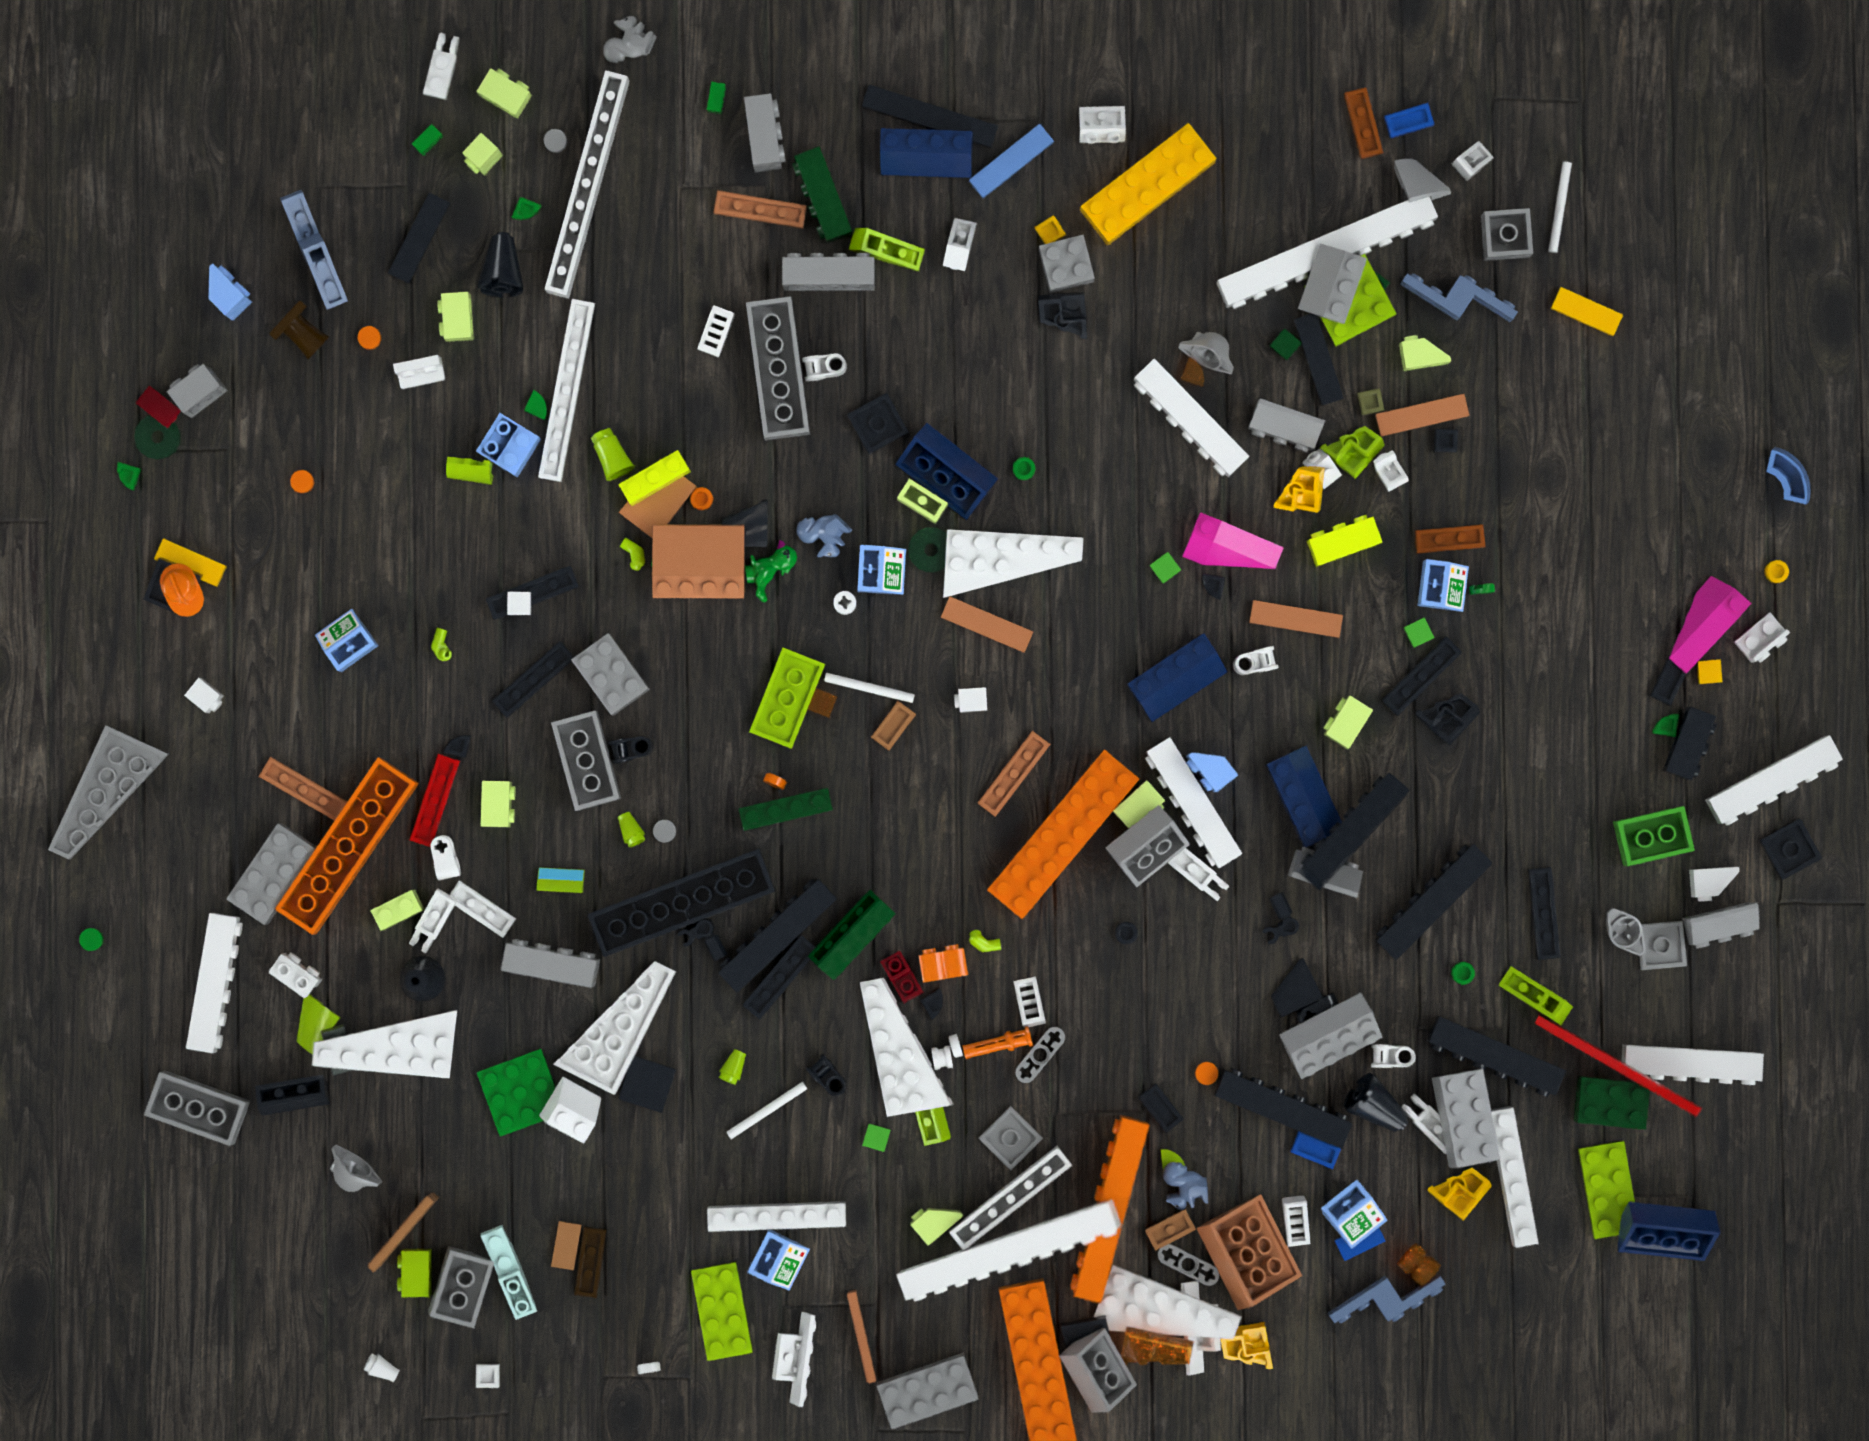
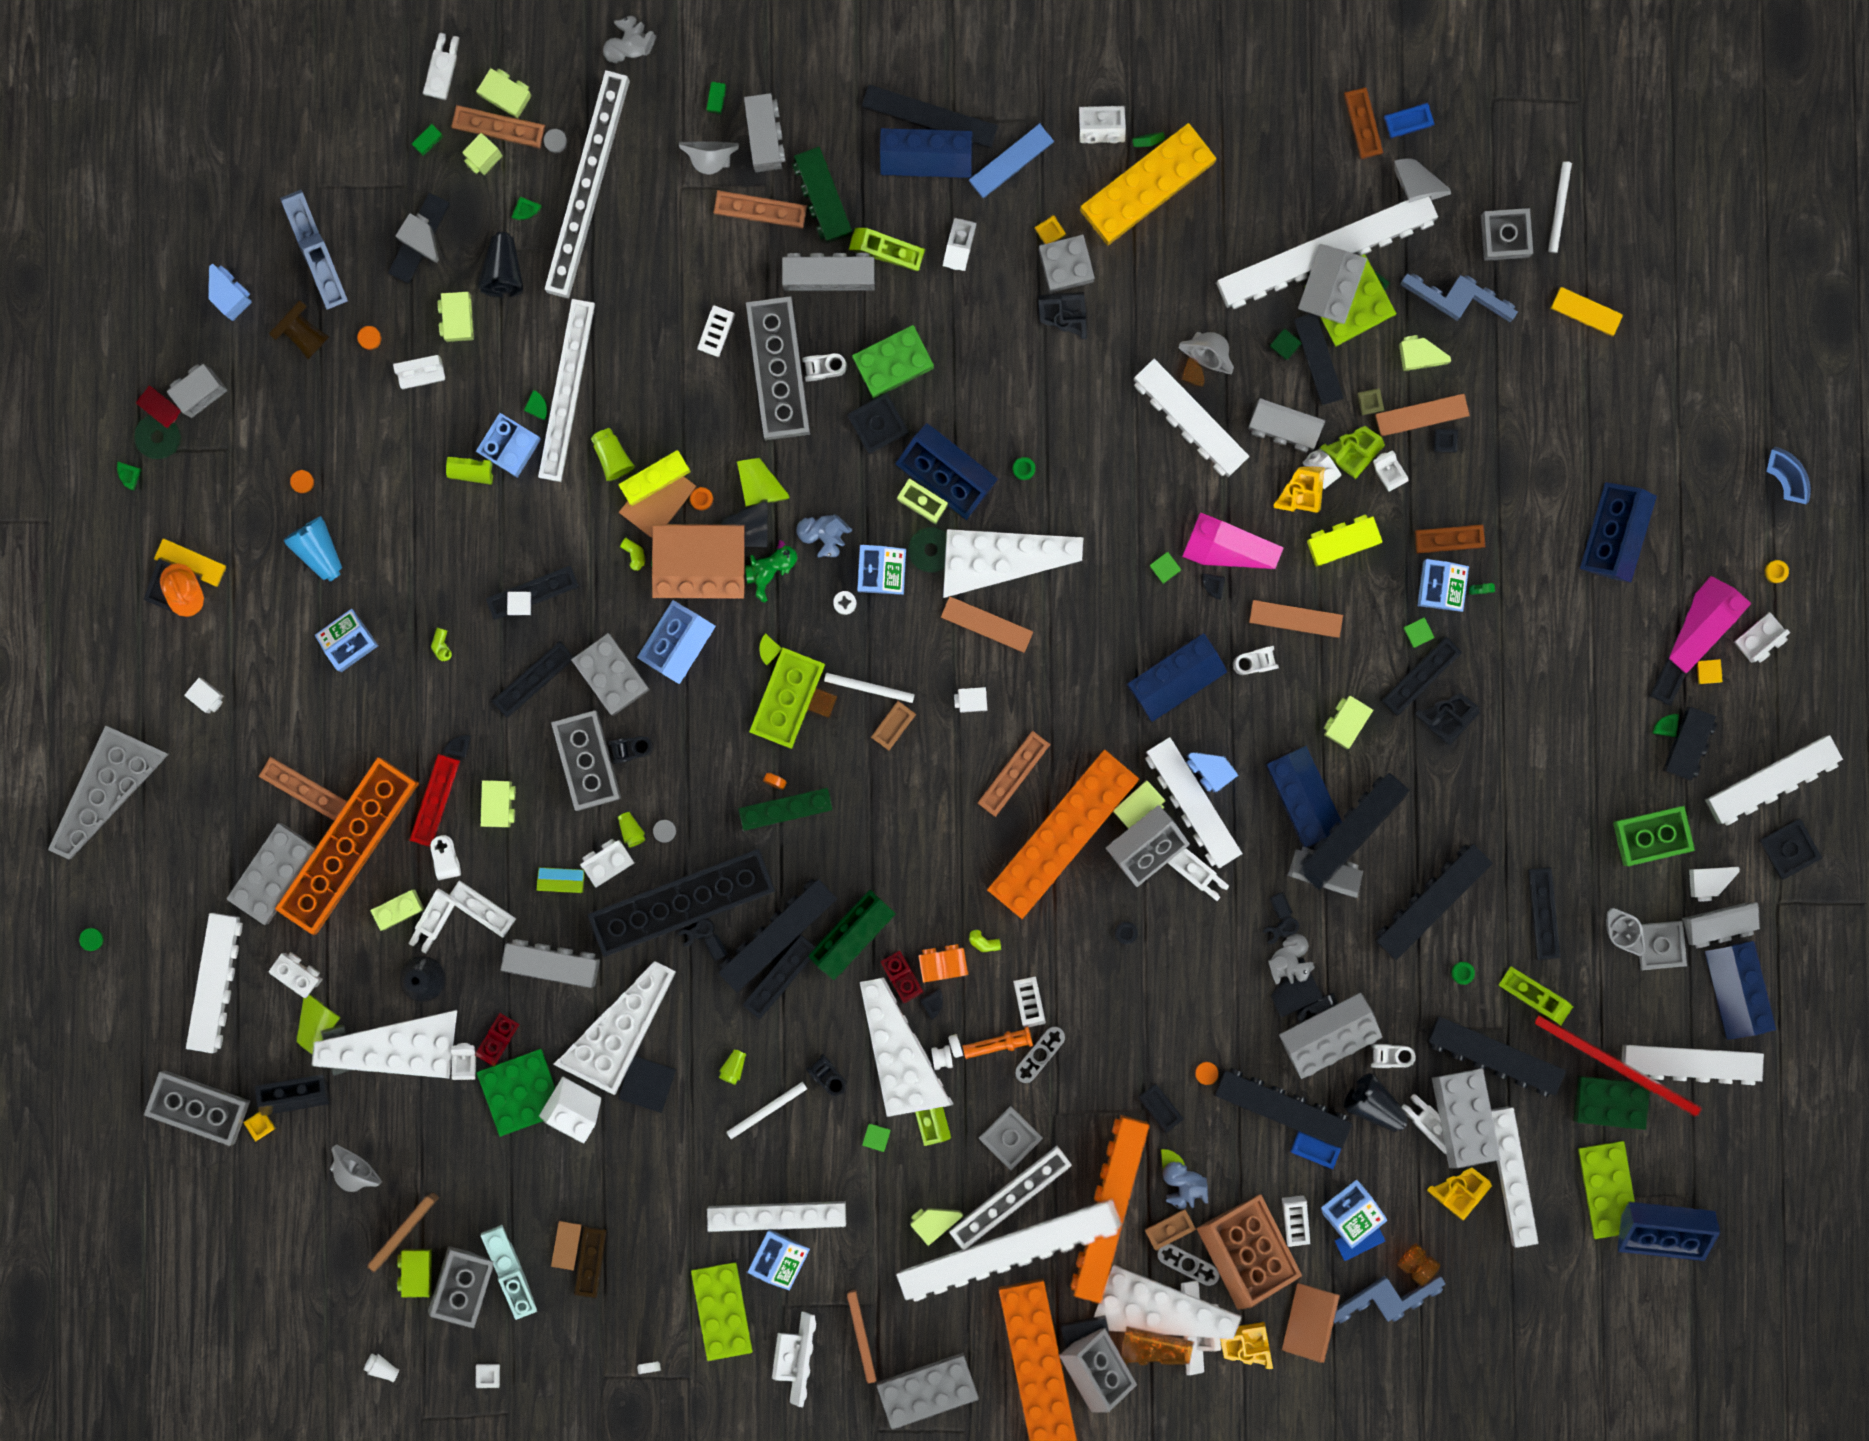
(259, 1126): none -> yellow tile
(316, 548): none -> dark azure cone
(419, 236): none -> light grey slope
(463, 1062): none -> white bracket
(497, 1039): none -> dark red slope
(498, 126): none -> nougat tile
(607, 862): none -> white bracket
(676, 641): none -> light blue slope
(709, 156): none -> light grey hat
(759, 483): none -> lime slope
(768, 649): none -> lime tile
(893, 361): none -> bright green brick
(1148, 139): none -> green tile
(1286, 963): none -> light grey animal
(1310, 1322): none -> nougat tile
(1472, 160): white slope -> none
(1618, 532): none -> dark blue slope
(1740, 990): none -> dark blue slope

